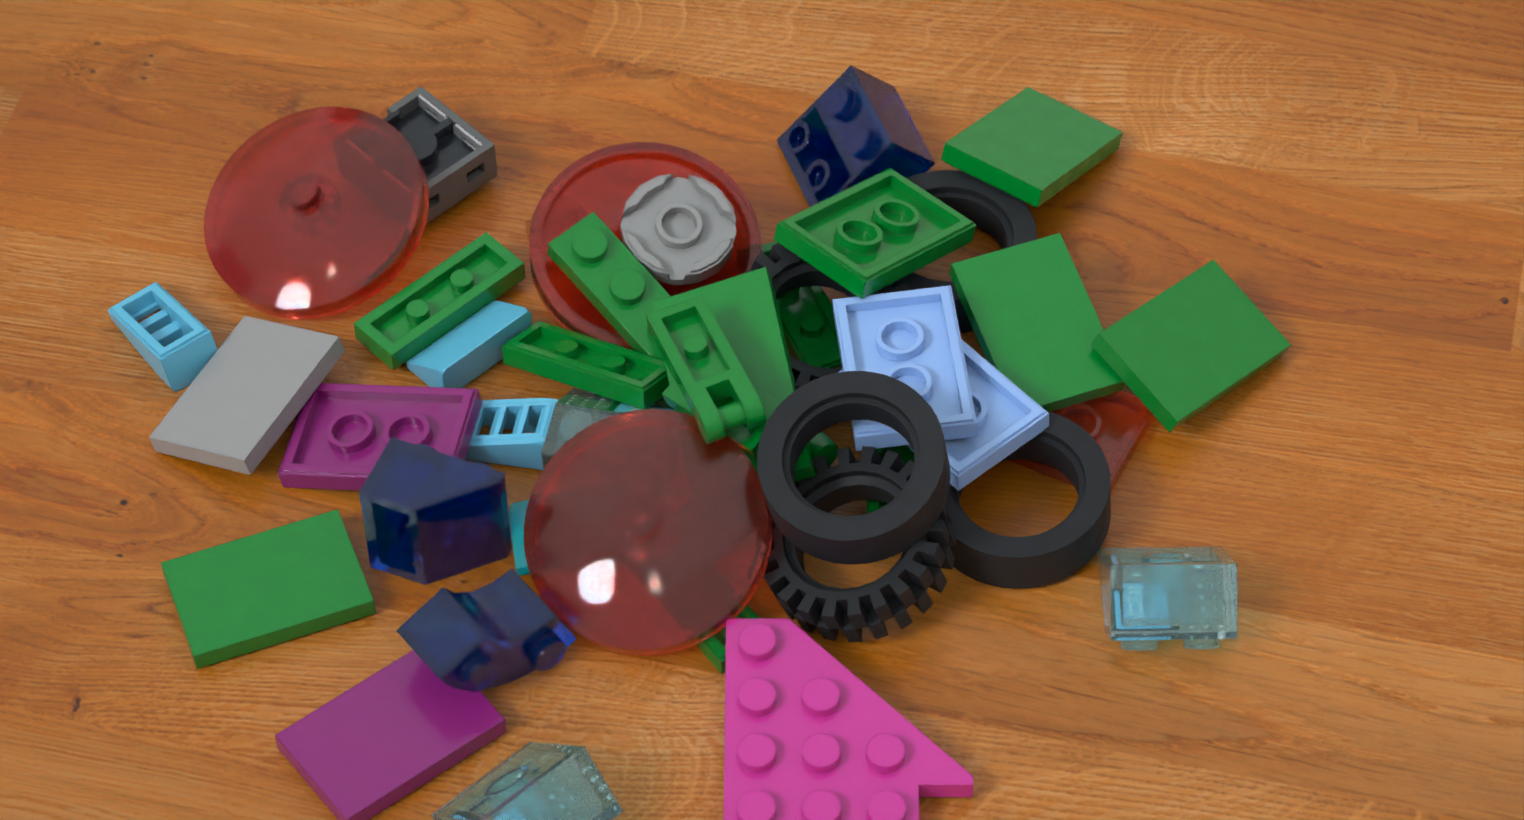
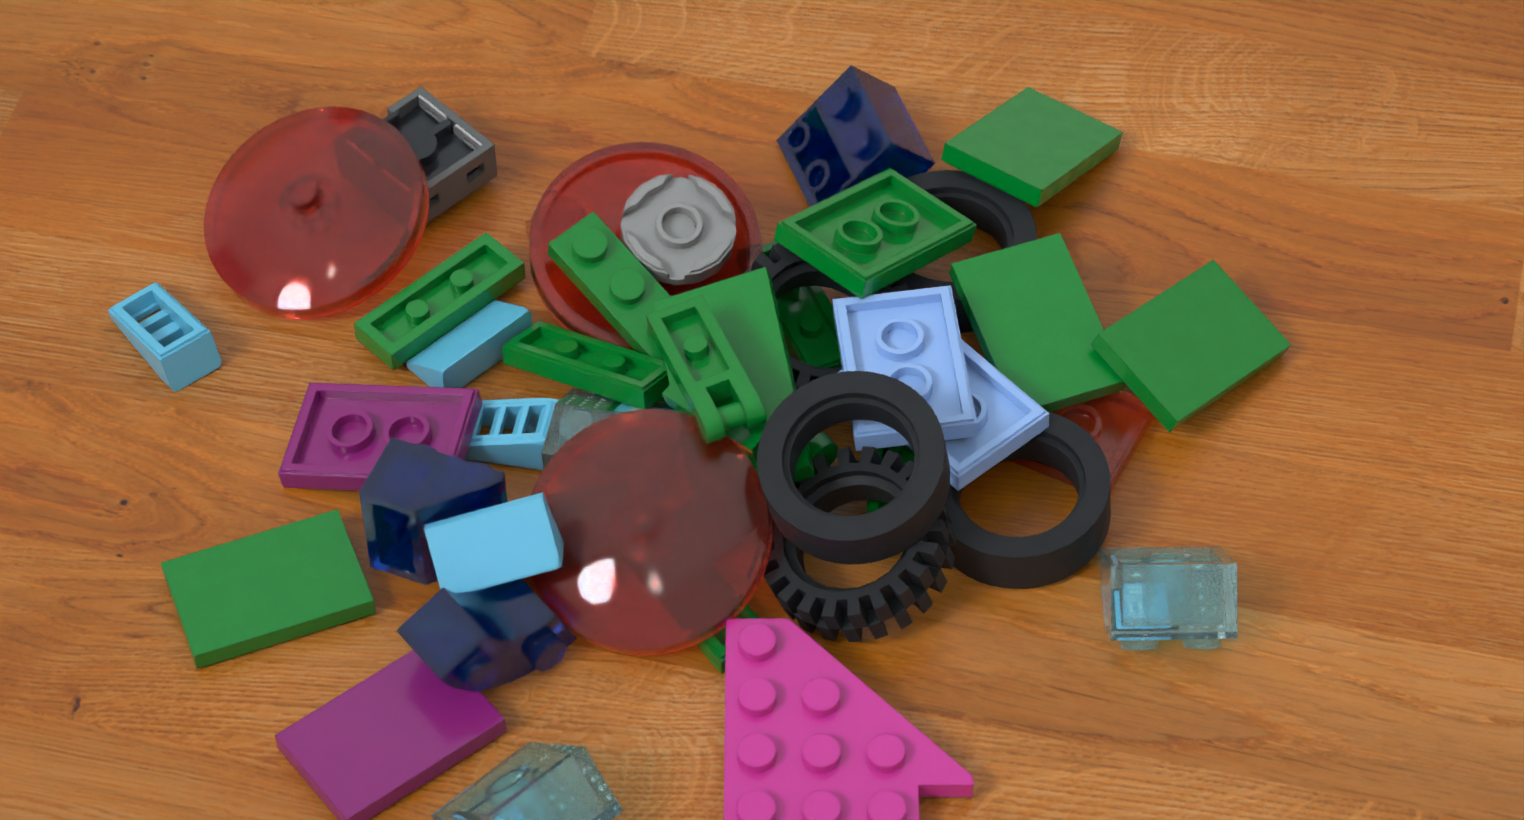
(247, 395): light grey tile -> none
(495, 545): none -> medium azure slope

